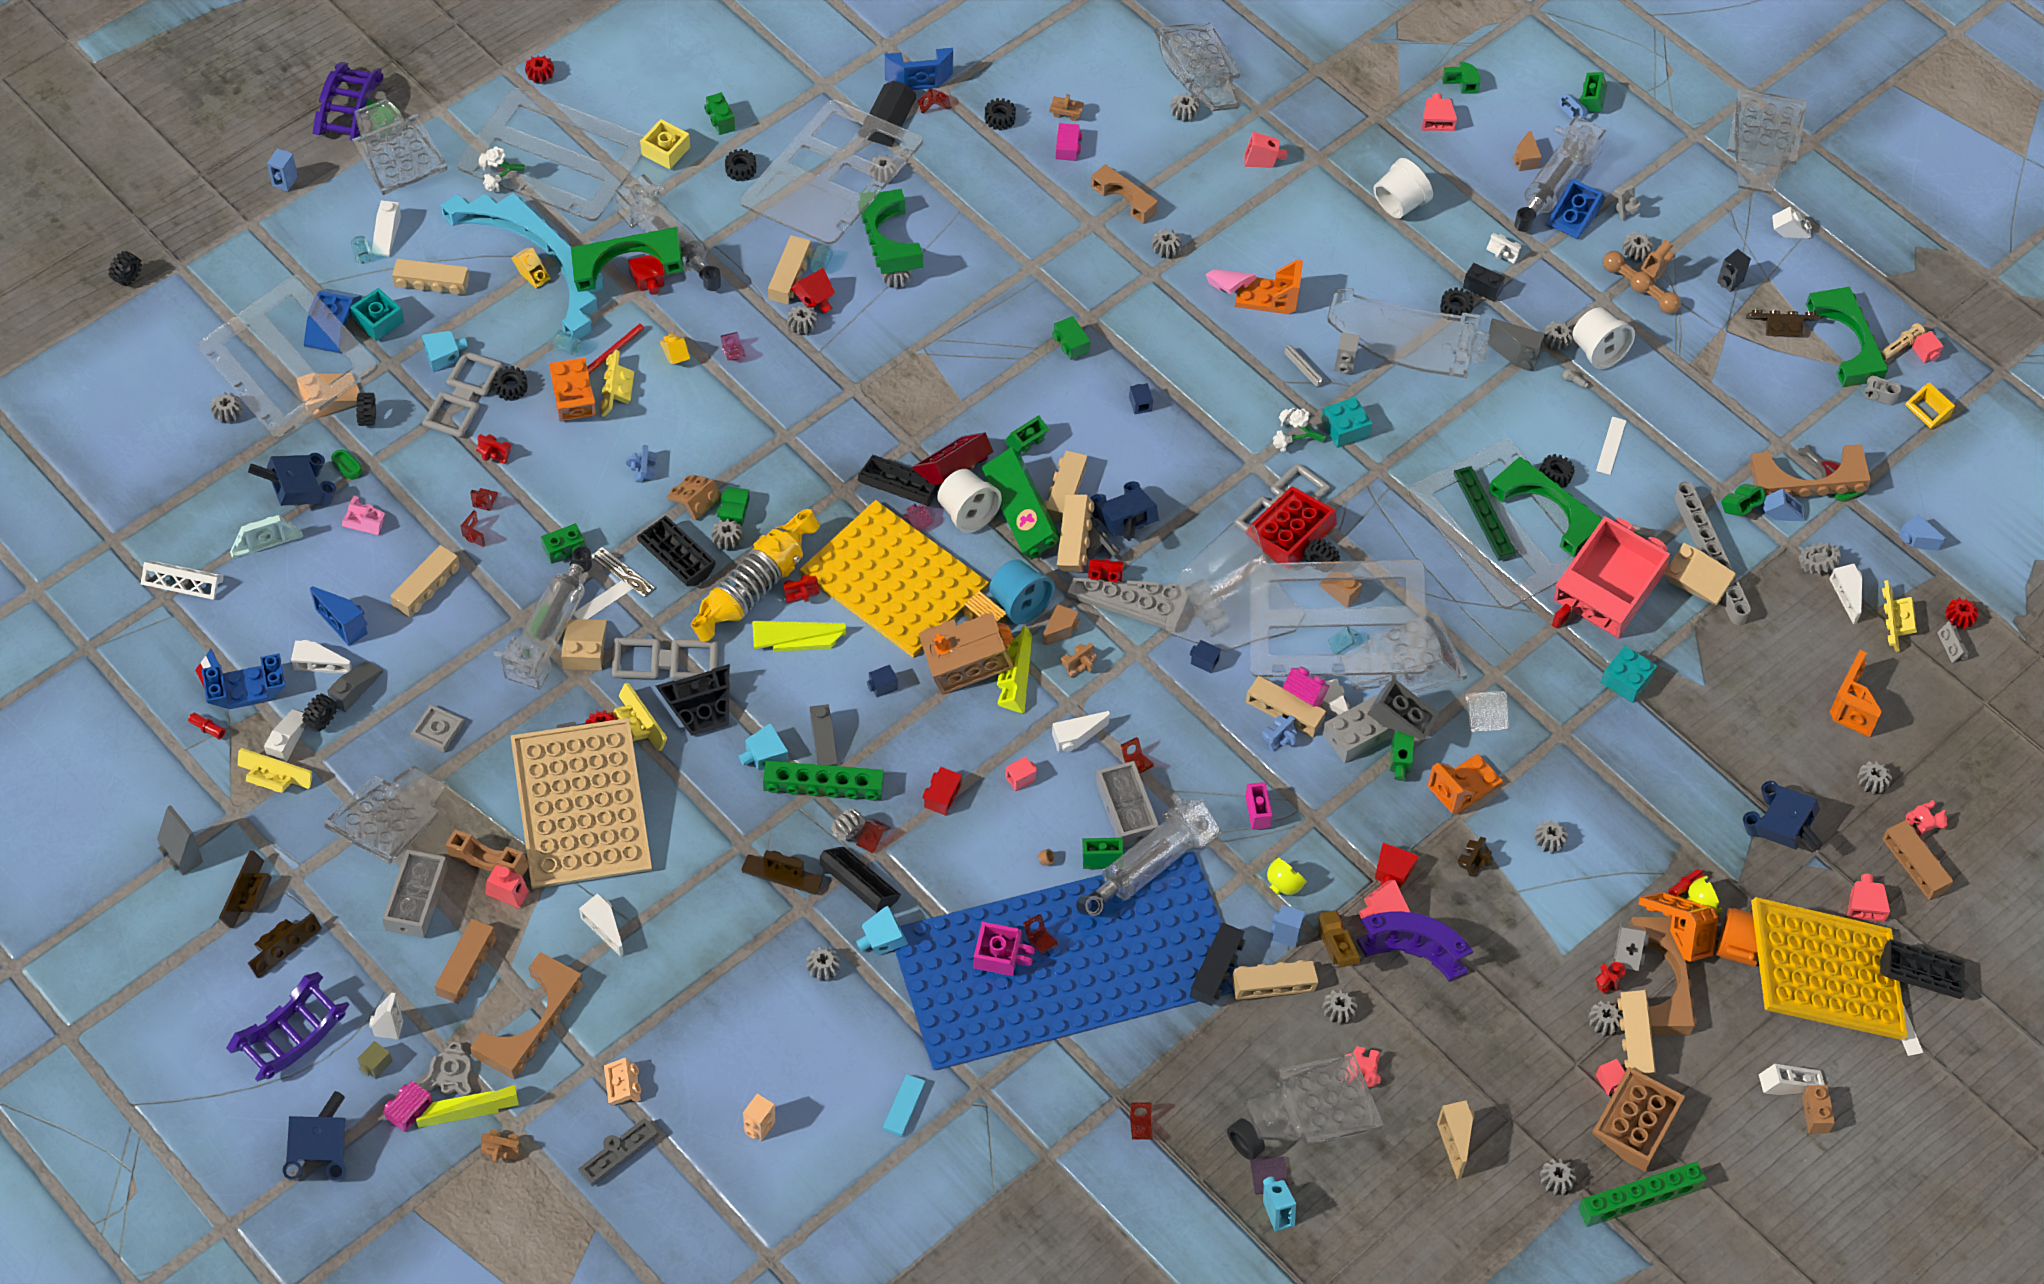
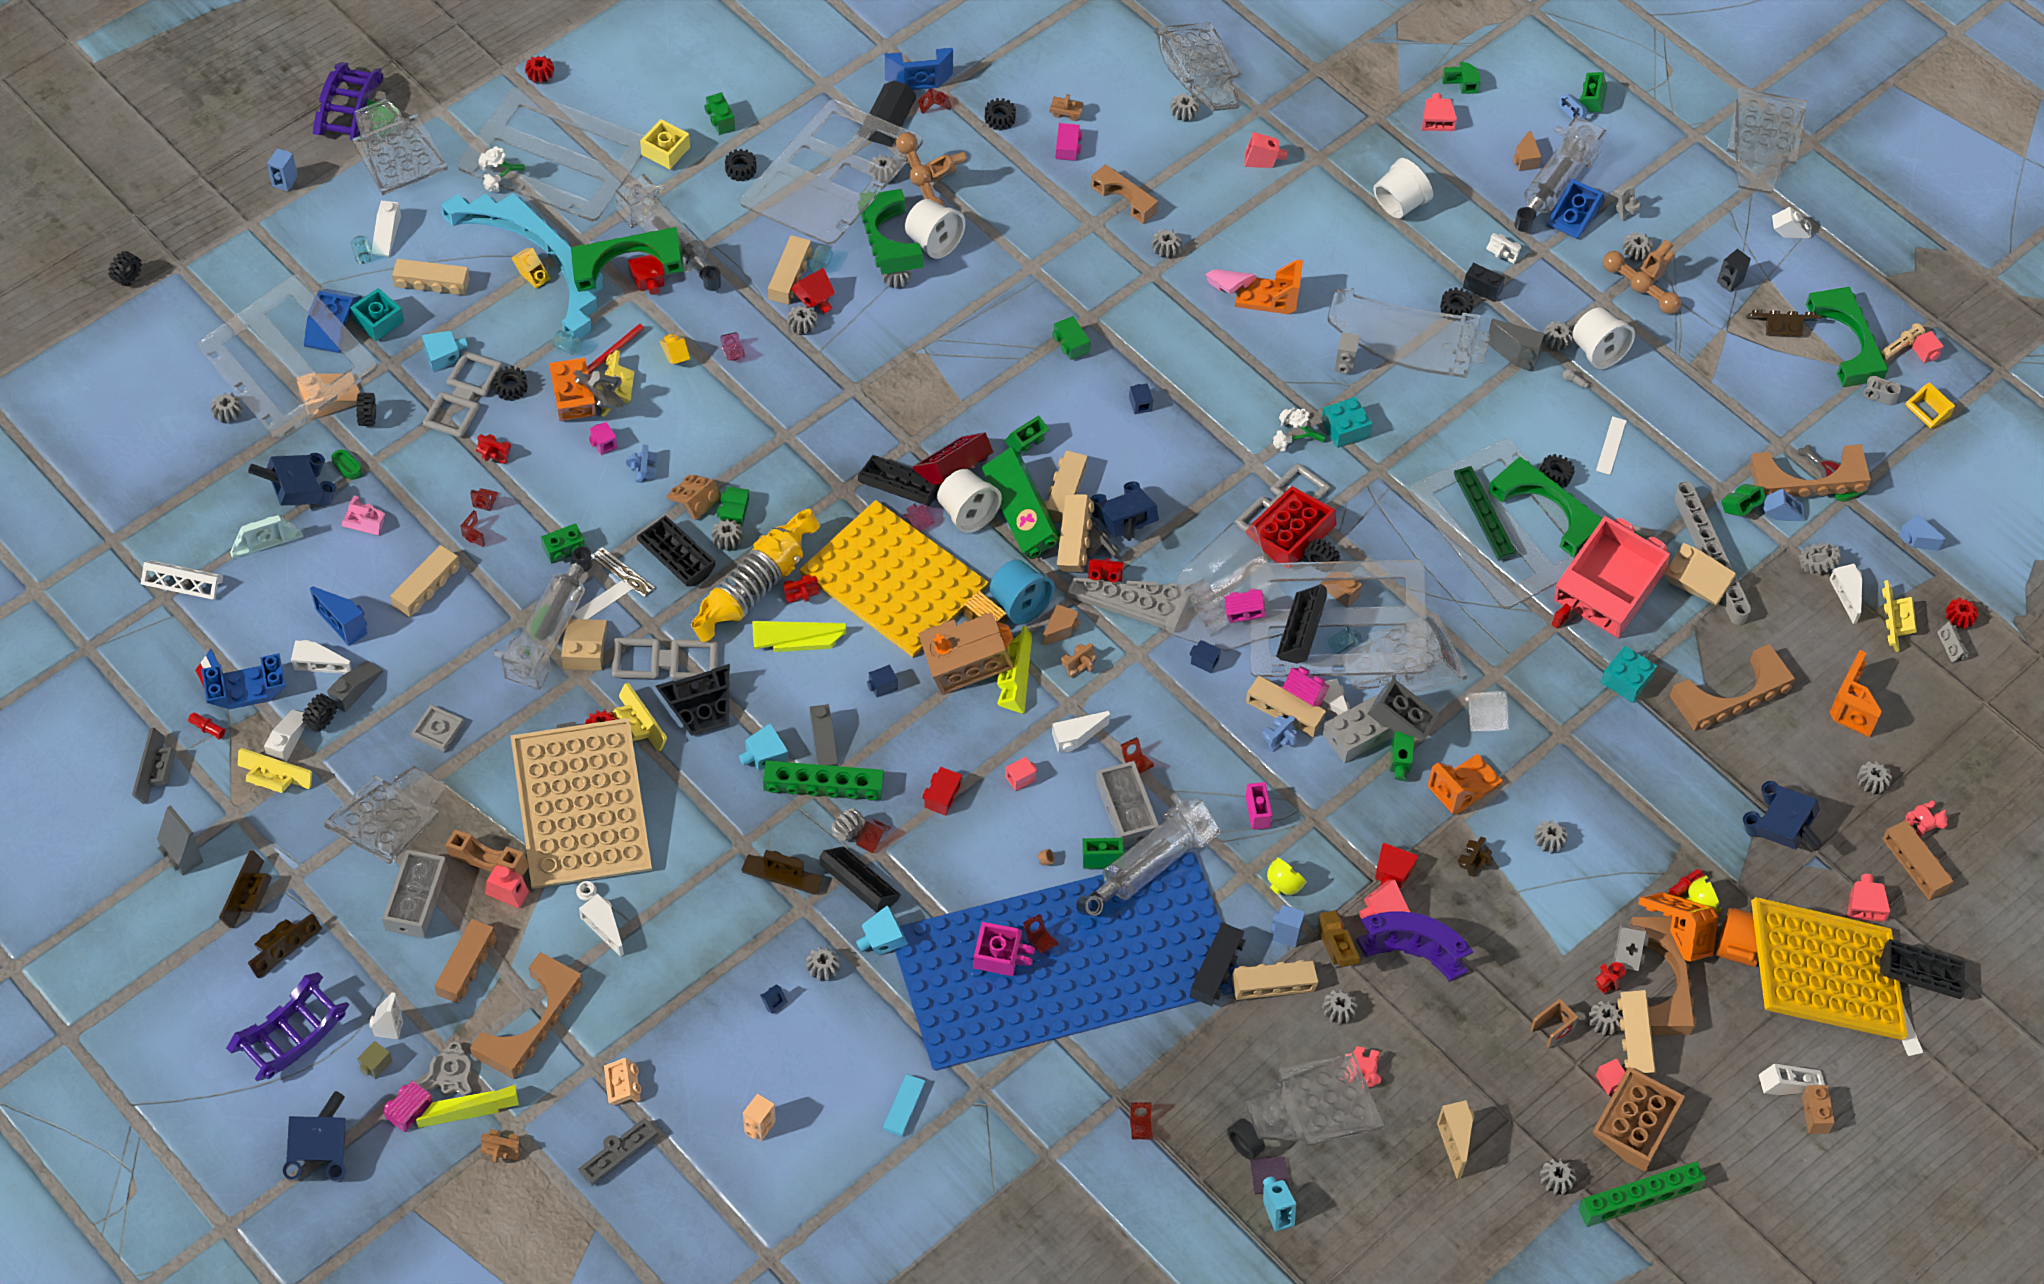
(154, 766): none -> dark grey bracket
(583, 886): none -> white plate
(600, 389): none -> flat silver shield
(603, 438): none -> dark pink brick
(774, 999): none -> dark blue tile
(933, 171): none -> medium nougat connector
(935, 227): none -> white piece
(1245, 605): none -> dark pink brick
(1302, 624): none -> black piece
(1304, 366): light grey axle -> none
(1556, 1008): none -> medium nougat piece
(1704, 709): none -> medium nougat arch

